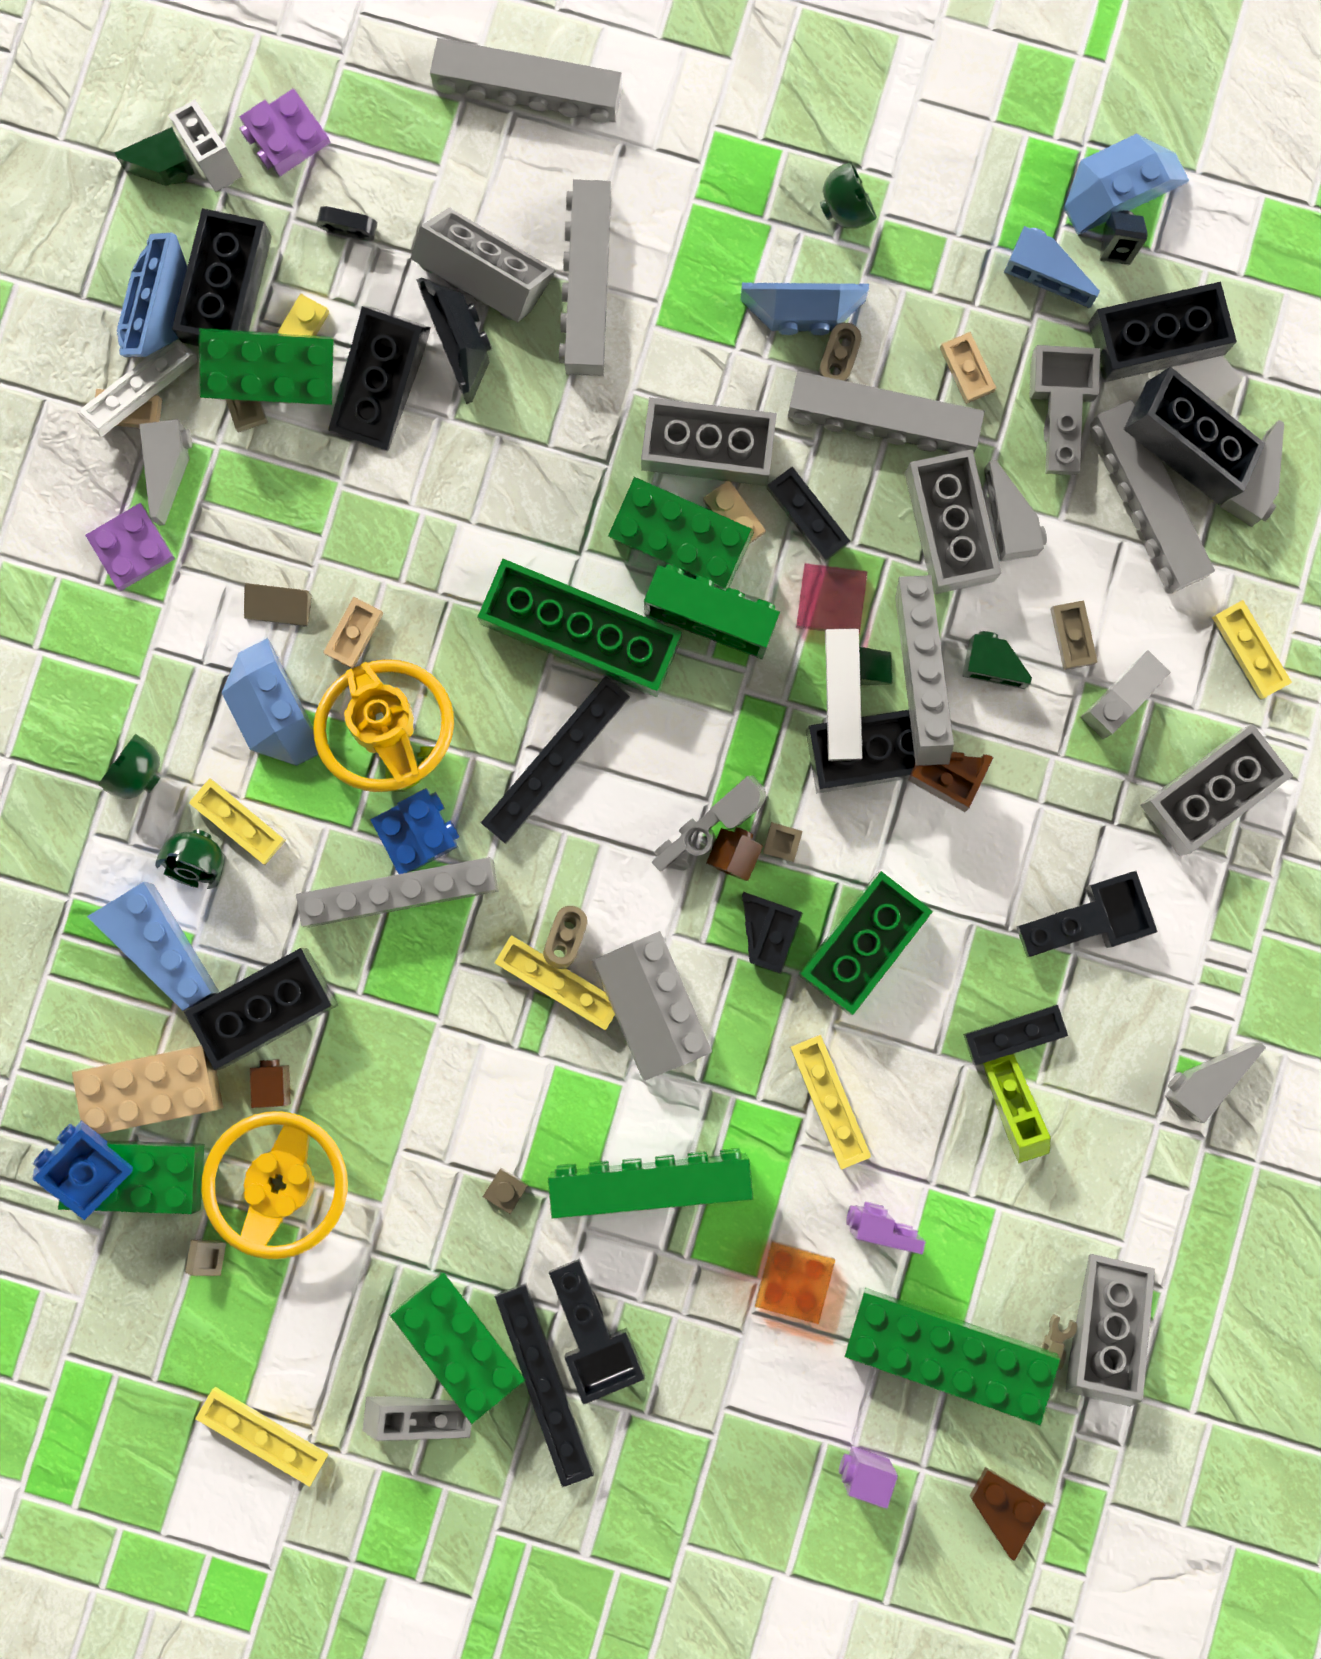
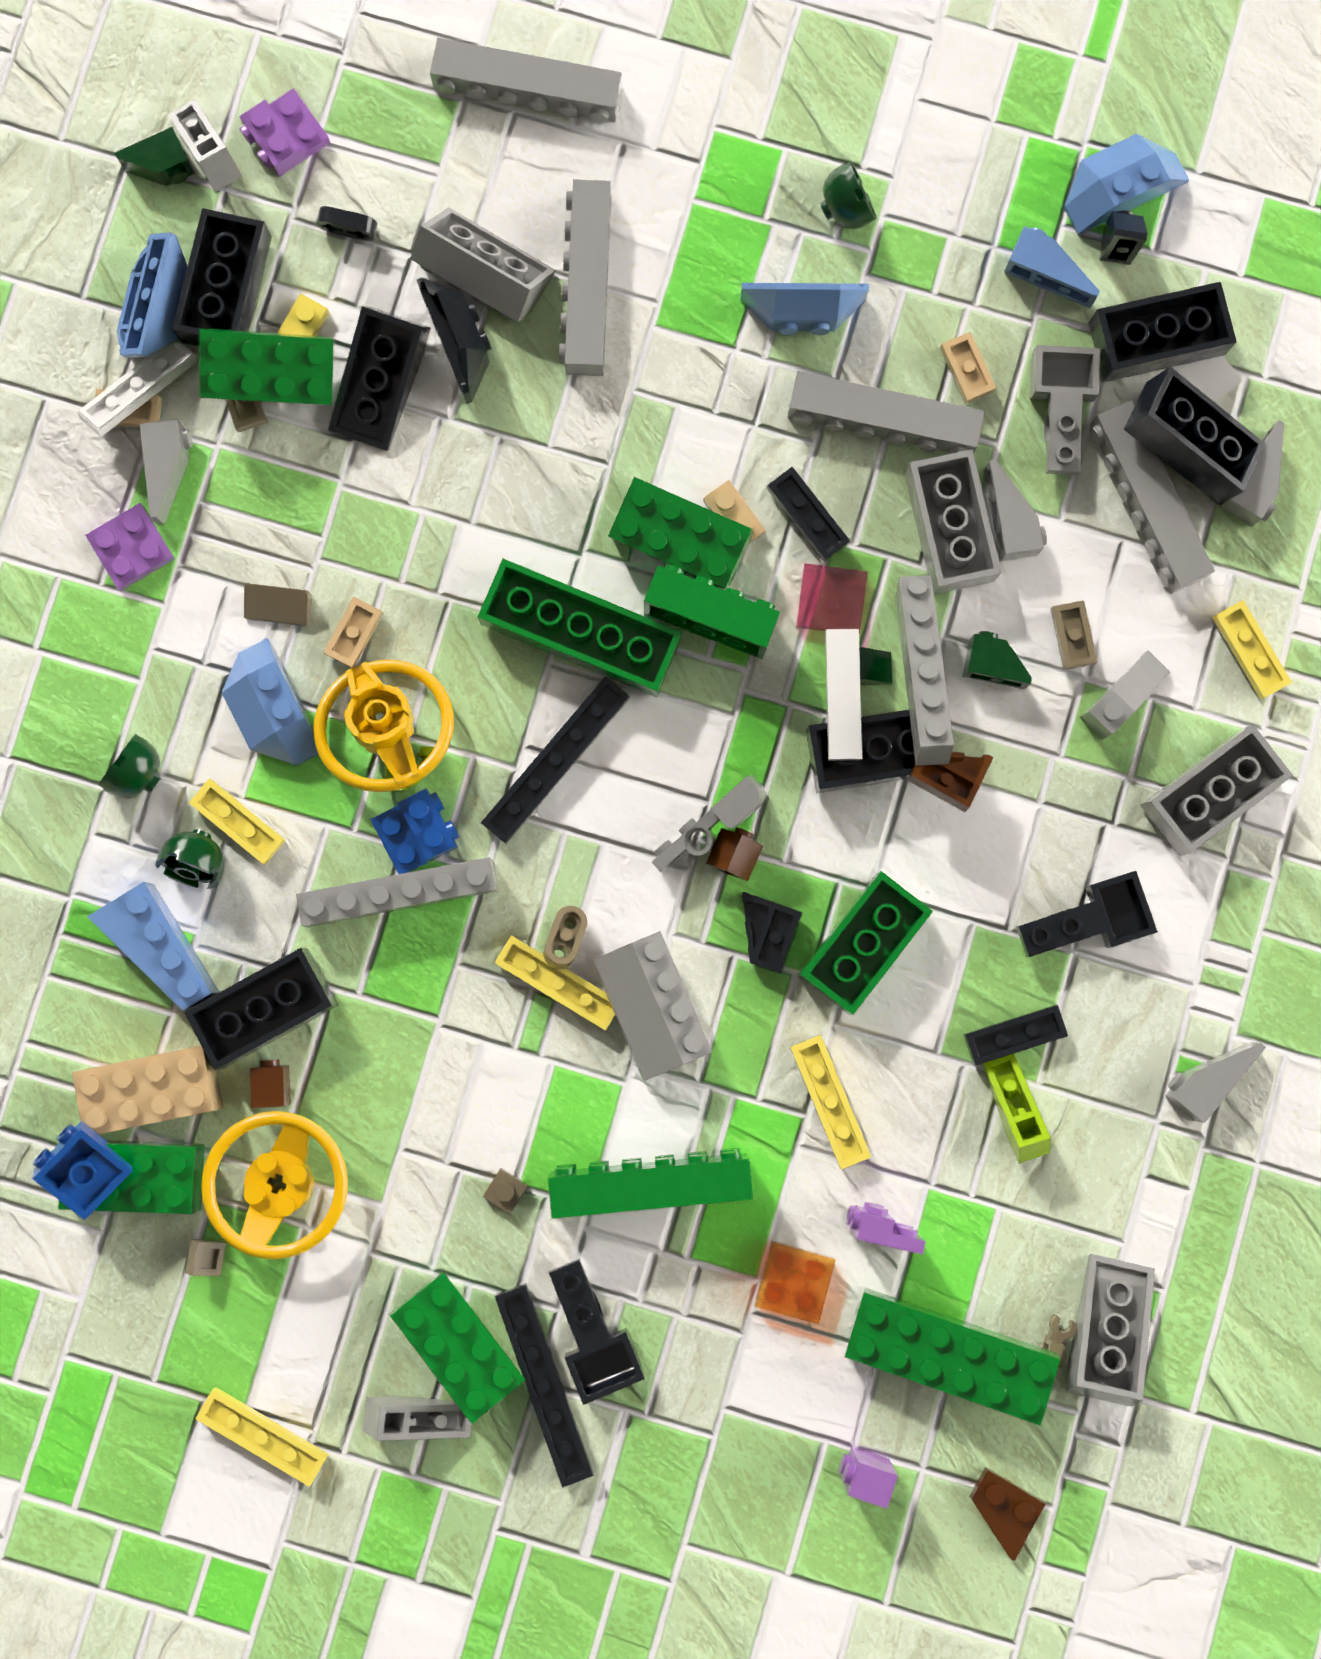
(708, 441): light grey brick -> none
(782, 842): dark tan plate -> none
(838, 355): dark tan plate -> none

